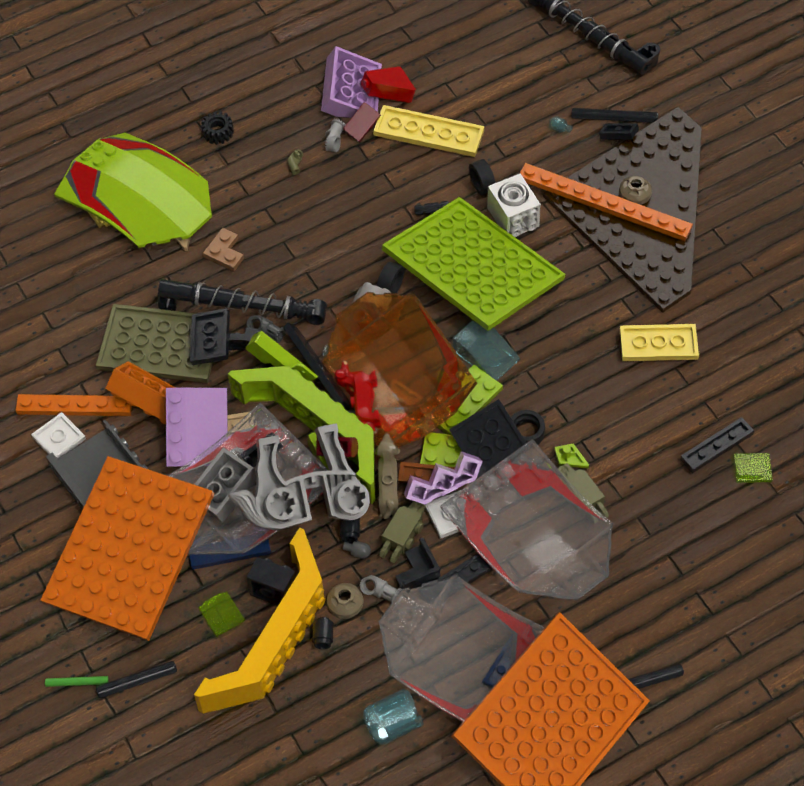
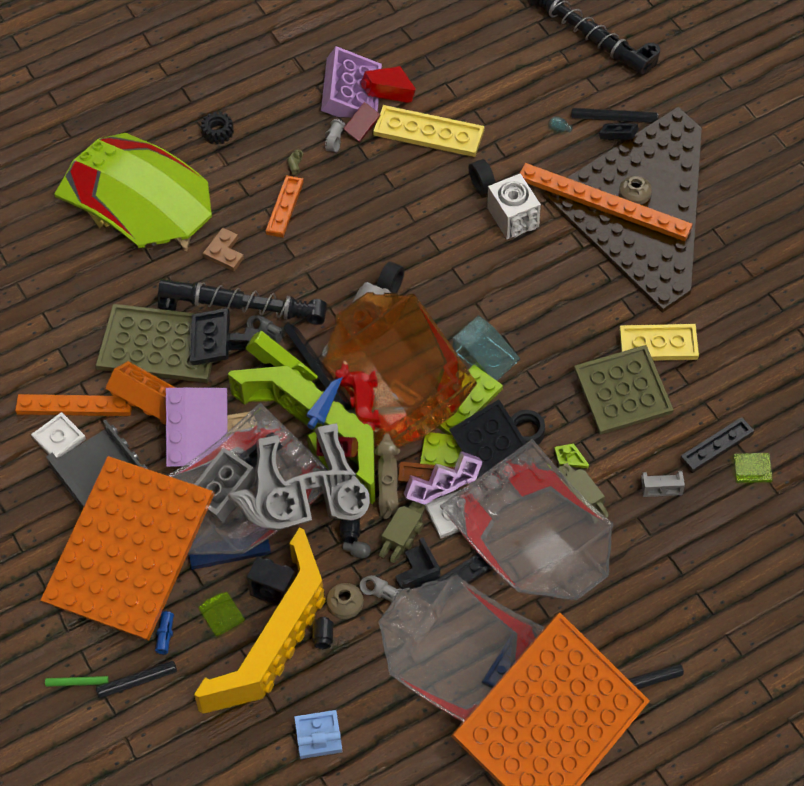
(164, 633): none -> blue pin
(284, 206): none -> orange tile
(318, 734): none -> light blue plate
(322, 406): none -> blue bar
(392, 717): clear light blue cylinder -> none
(429, 208): black axle -> none
(473, 263): lime plate -> none
(623, 389): none -> olive plate
(662, 485): none -> light grey hinge

